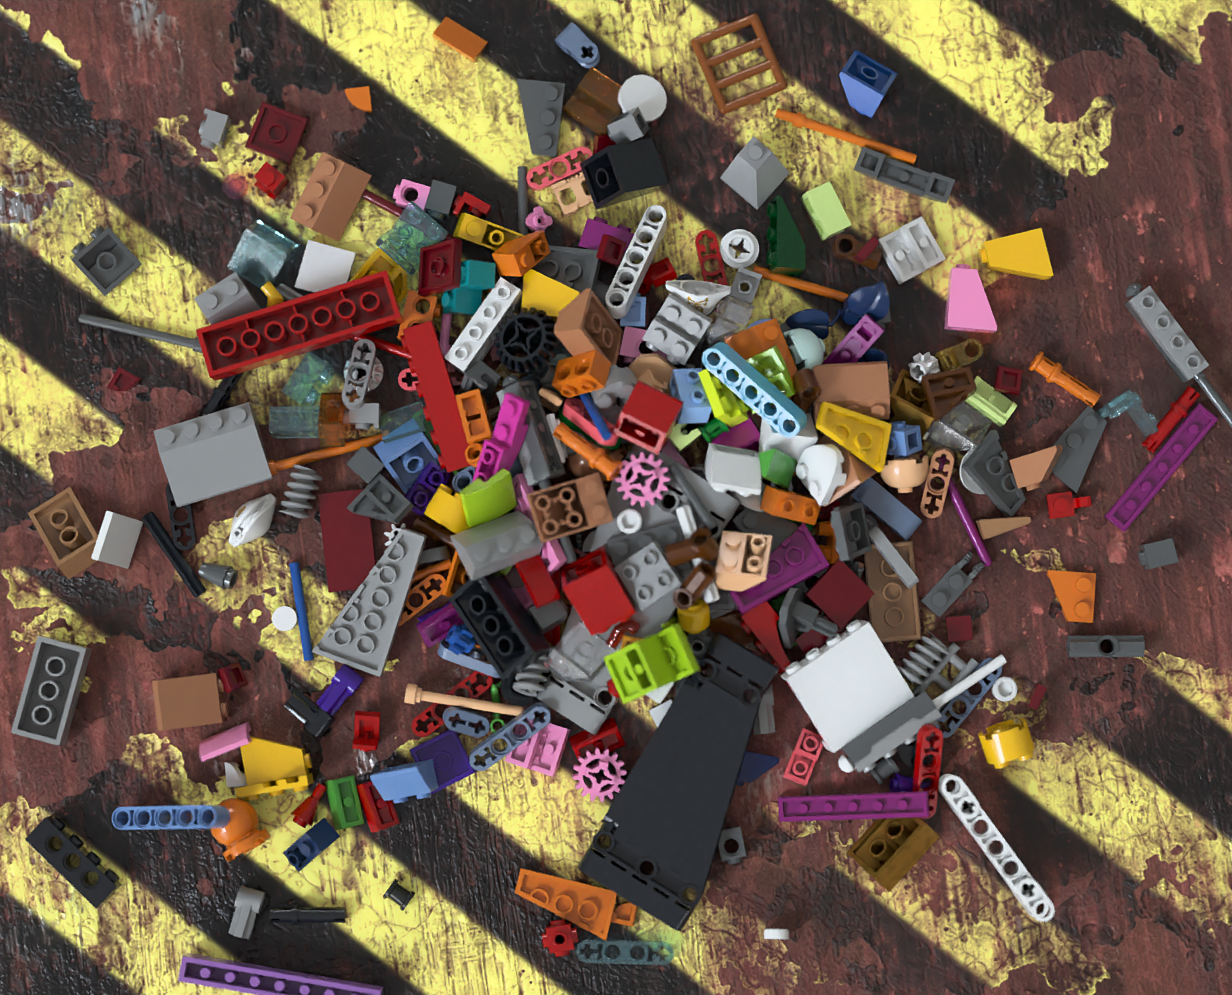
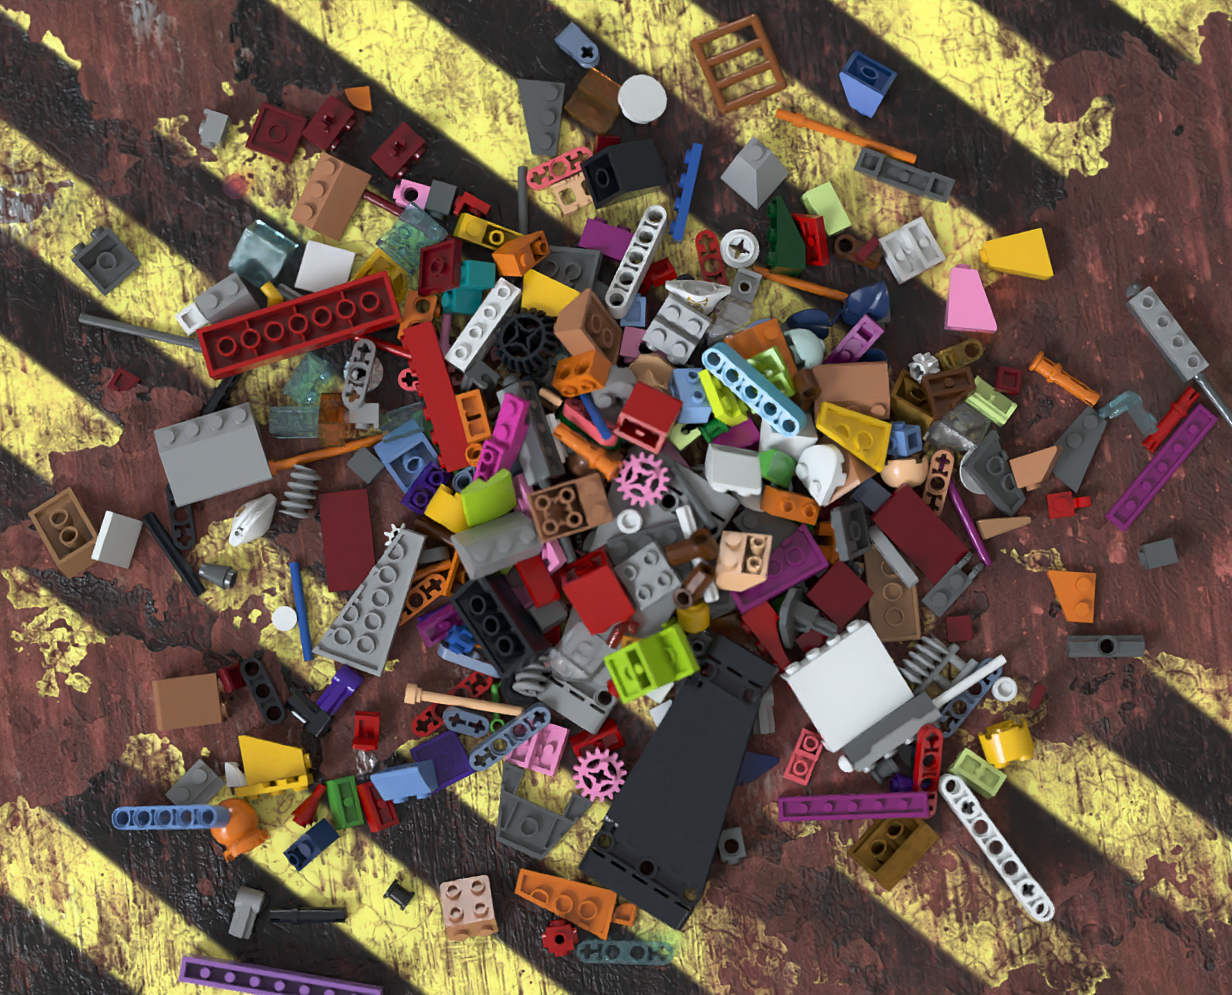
(41, 841): black brick -> none
(51, 690): light grey brick -> none
(191, 318): none -> white tile
(196, 786): none -> light grey plate
(225, 741): bright pink slope -> none
(254, 683): none -> black beam
(270, 180): red brick -> none
(330, 125): none -> dark red brick
(381, 502): dark grey wing -> none
(399, 152): none -> dark red brick
(460, 39): orange slope -> none
(468, 908): none -> nougat bracket
(529, 825): none -> dark grey wing
(532, 220): bright pink plate -> none
(611, 250): dark red plate -> none
(627, 126): brick -> none
(687, 182): none -> blue plate
(776, 934): white tile -> none
(814, 236): none -> red wing
(919, 533): none -> dark red tile
(977, 773): none -> yellowish green hinge

